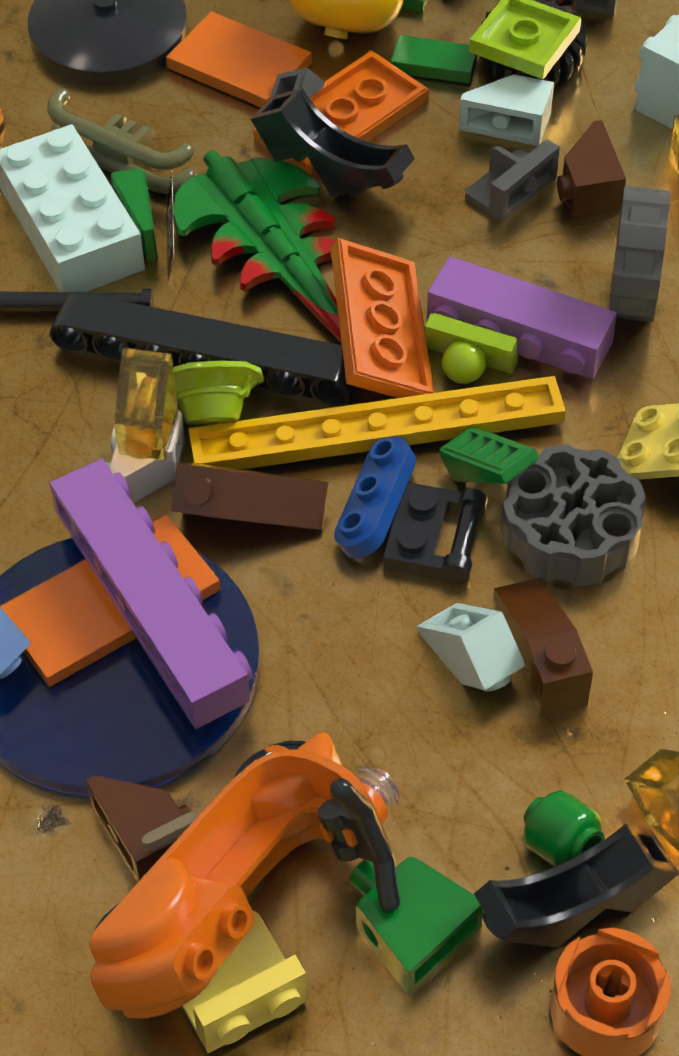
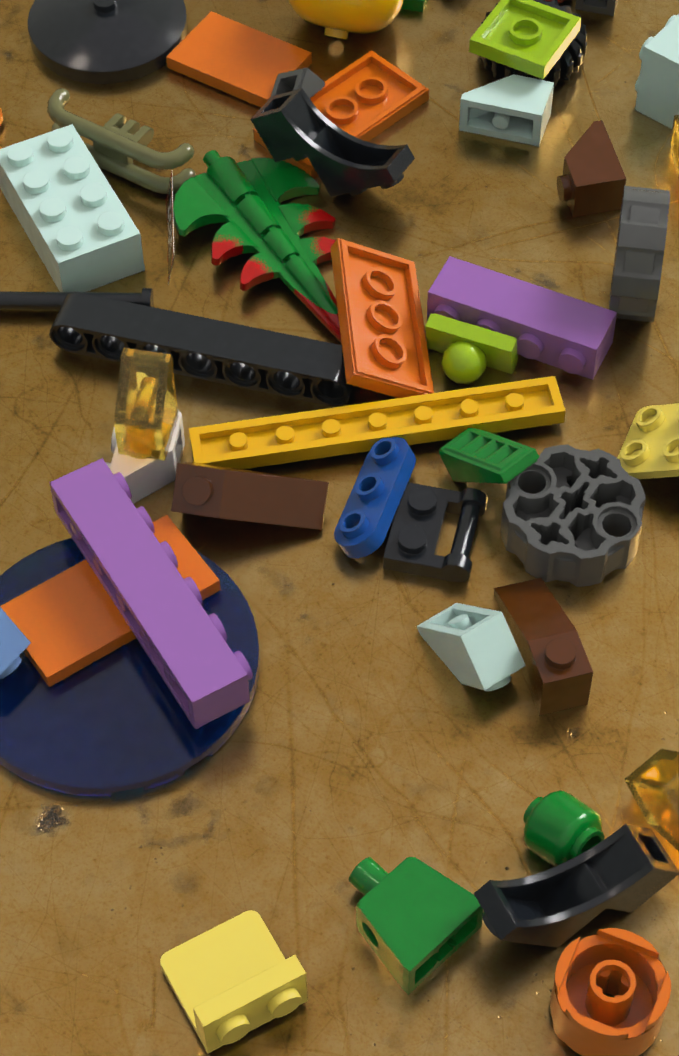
(130, 813): reddish brown slope -> none
(133, 193): green slope -> none
(193, 902): orange piece -> none
(214, 390): lime hat -> none
(434, 59): green tile -> none
(514, 179): dark grey panel -> none

